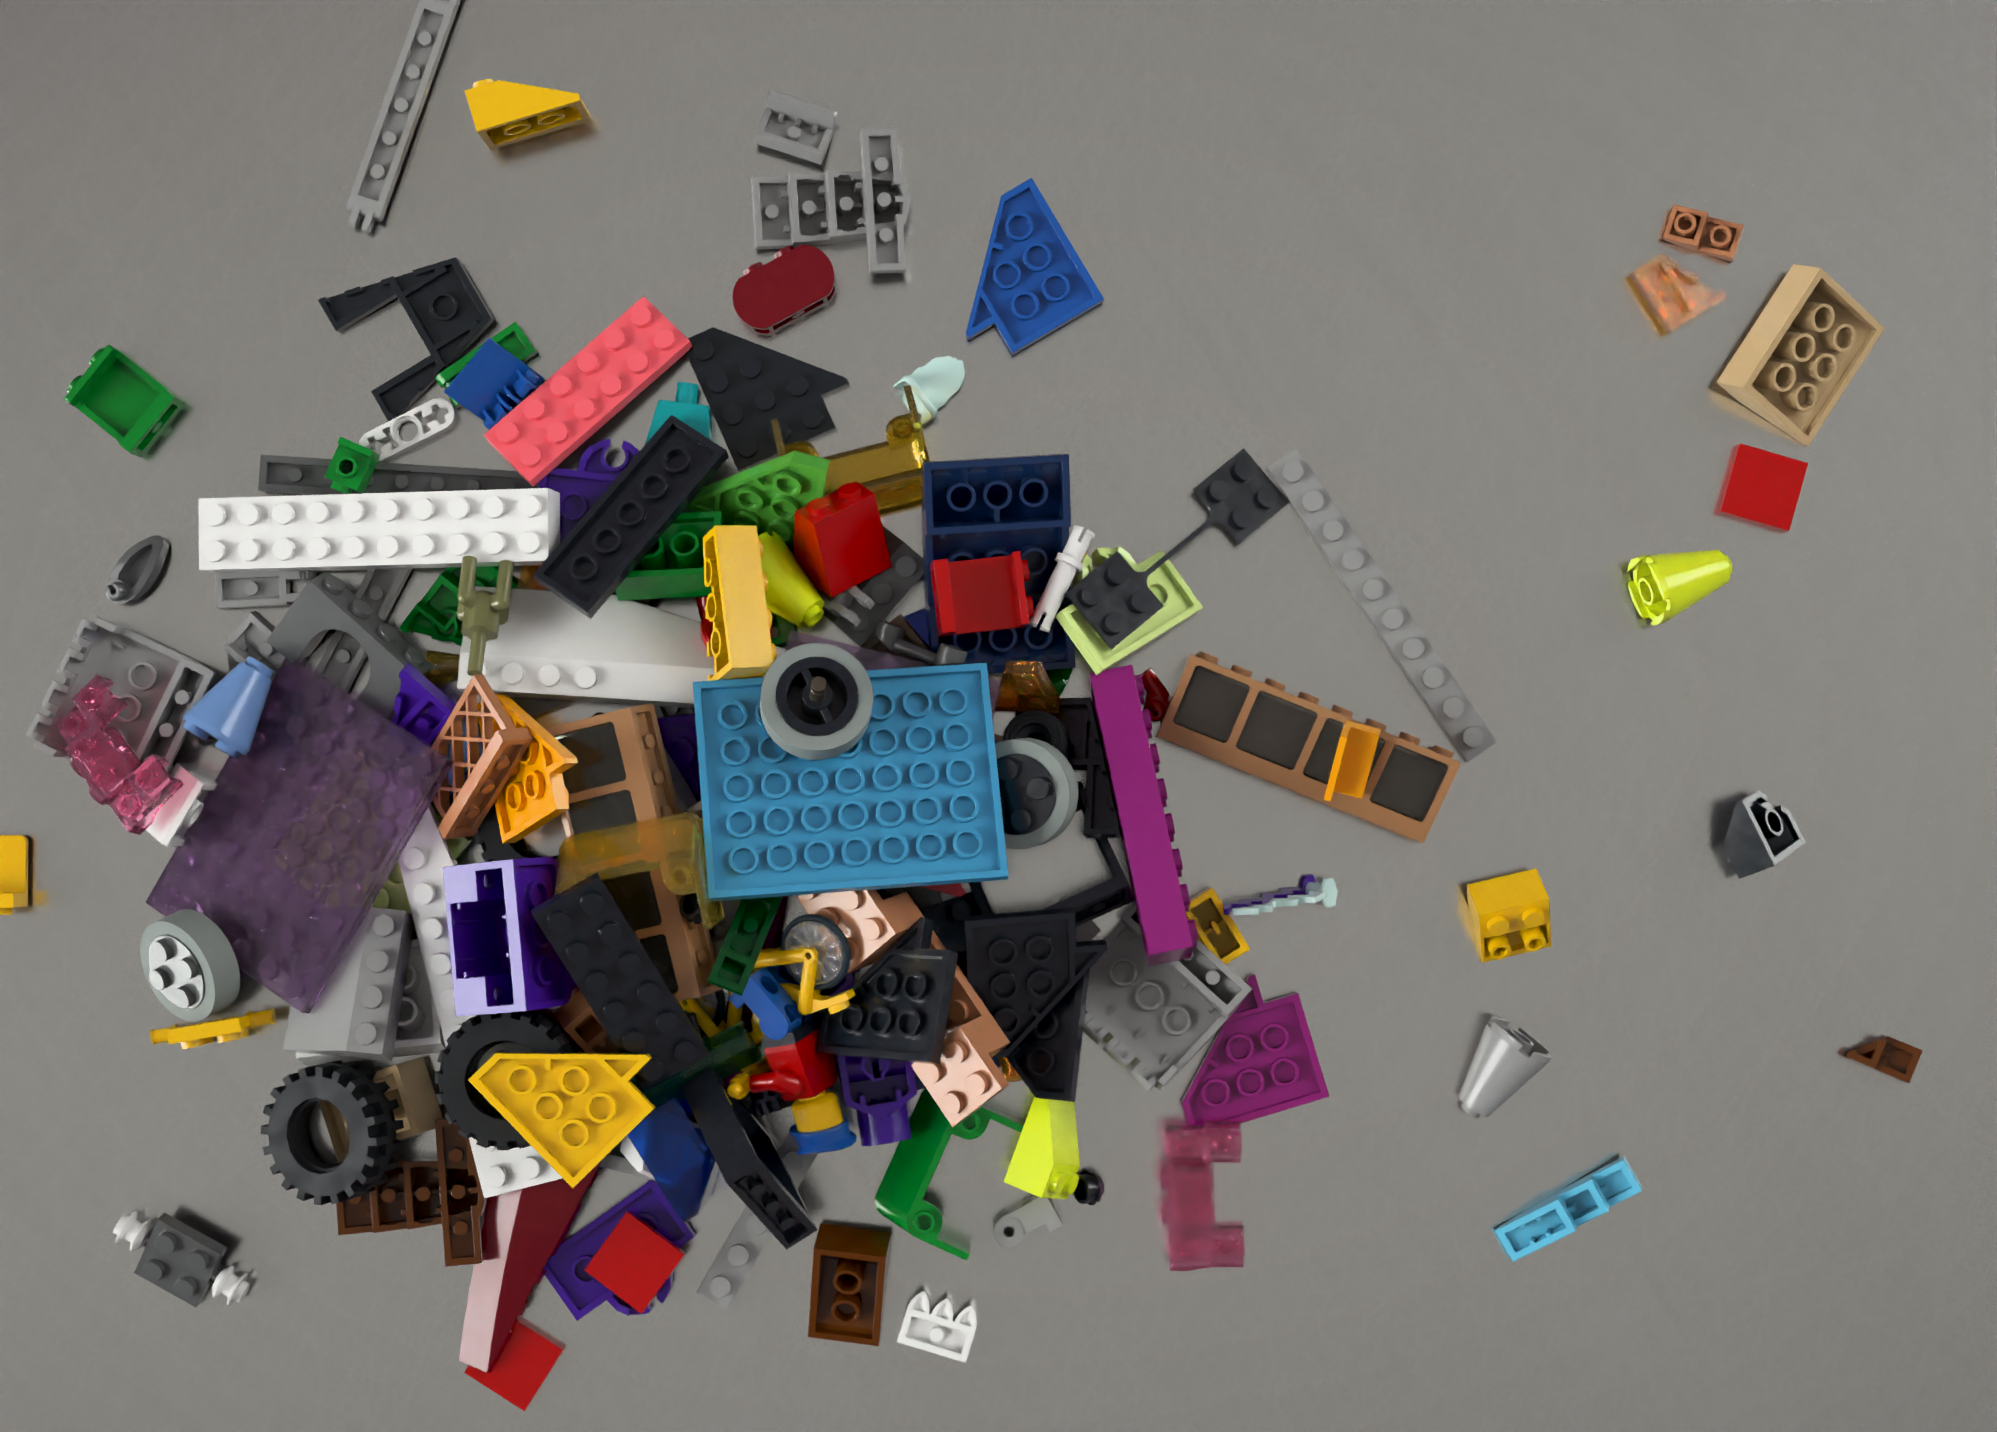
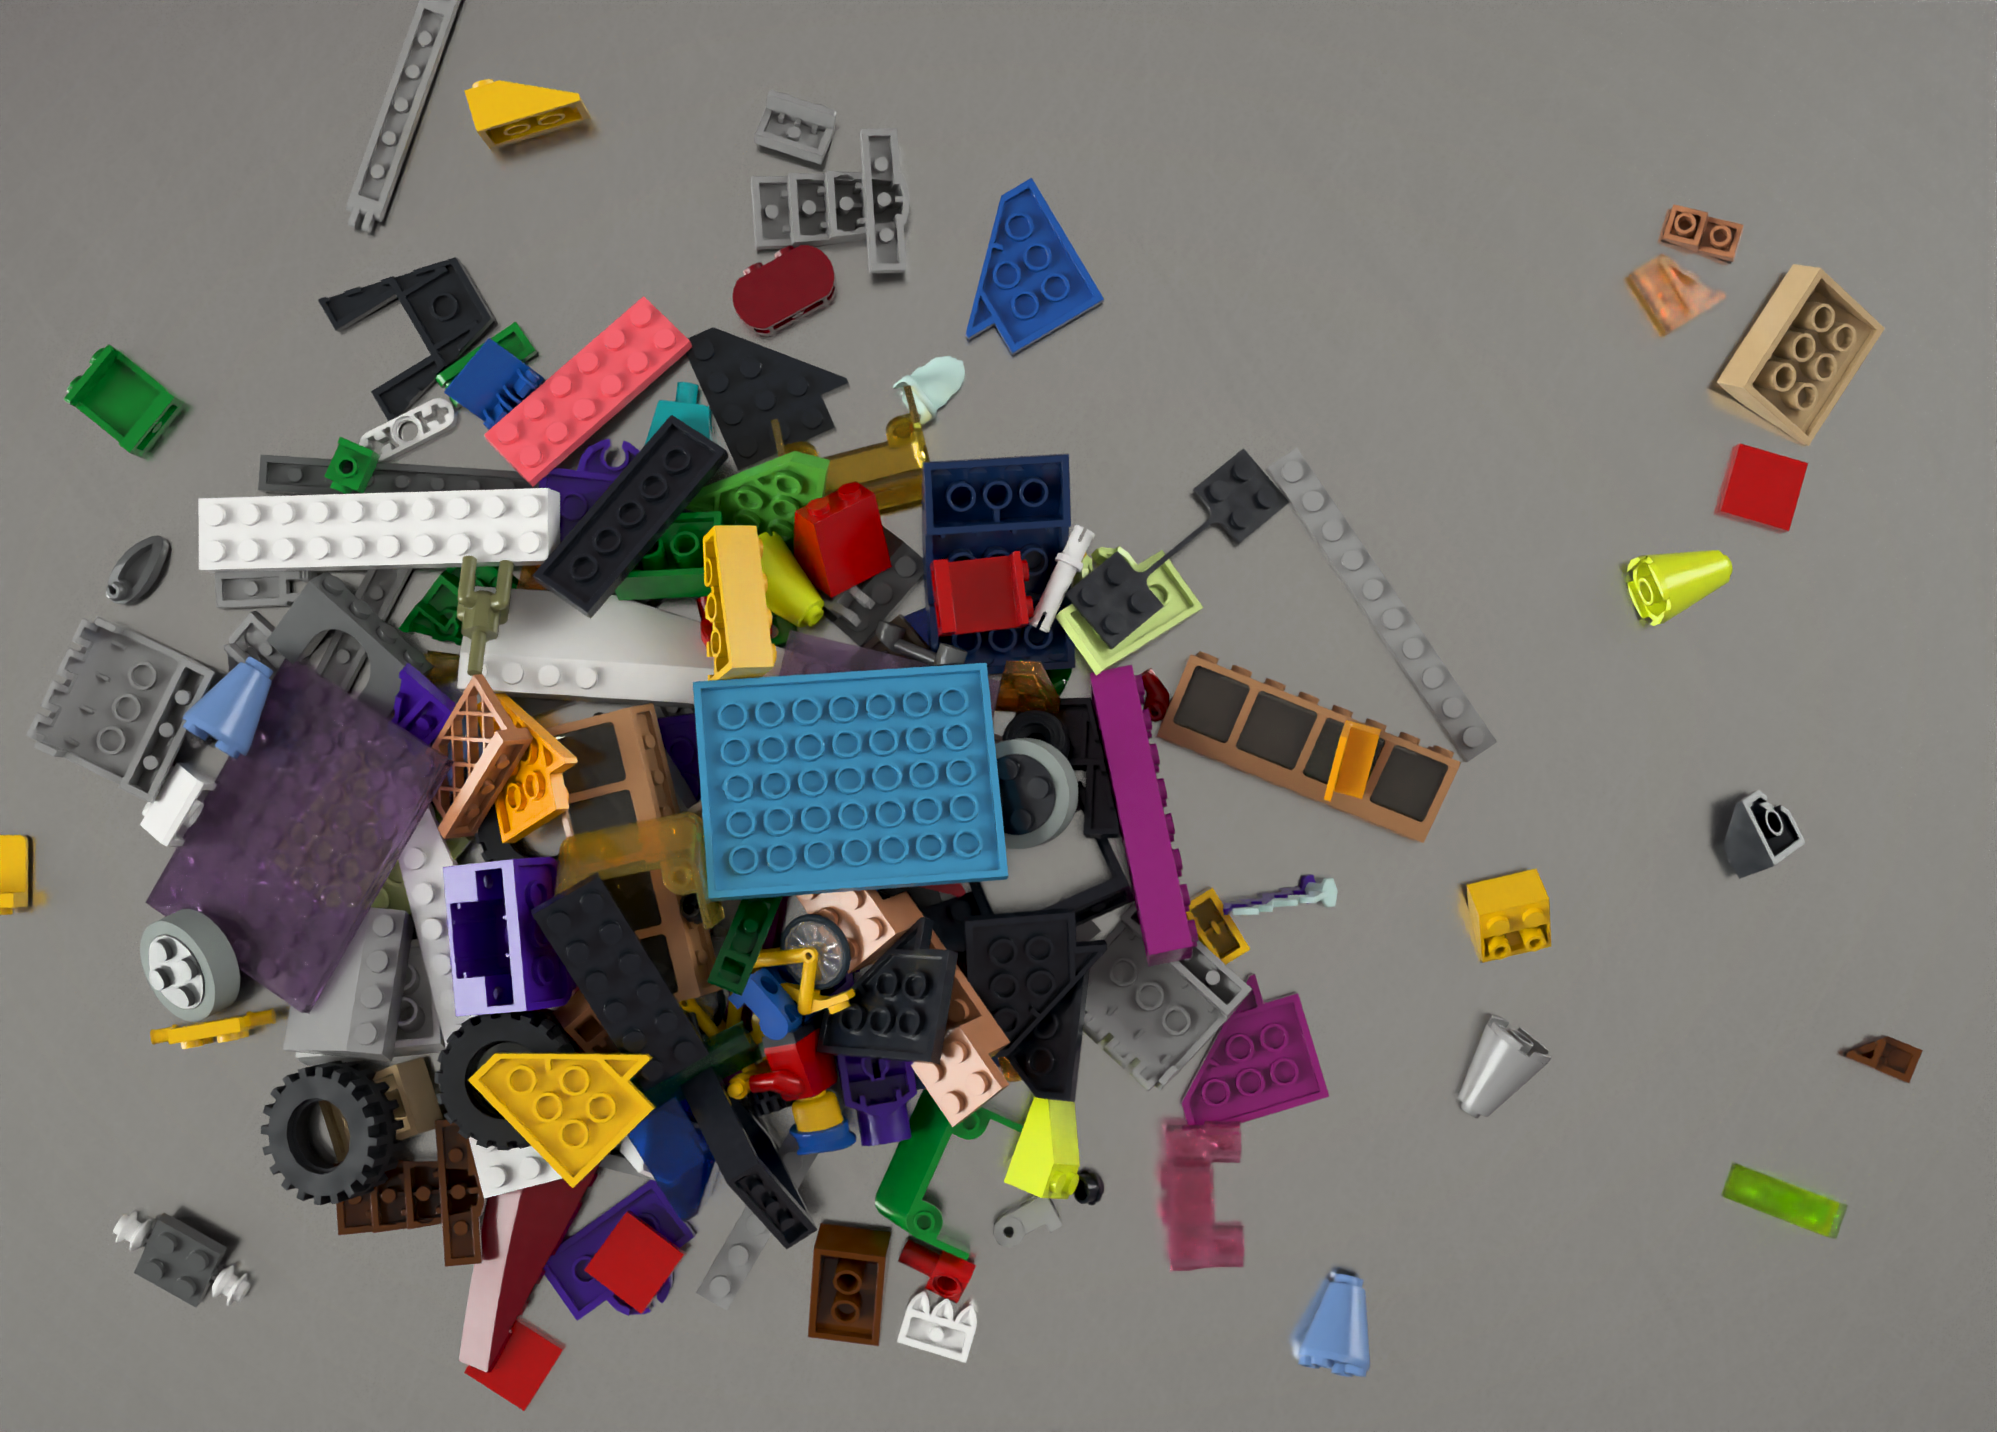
(109, 763): clear pink bracket -> none
(816, 701): wheel -> none
(946, 1271): none -> red piece
(1339, 1330): none -> medium blue cone
(1568, 1209): medium azure slope -> none
(1786, 1201): none -> clear neon green slope

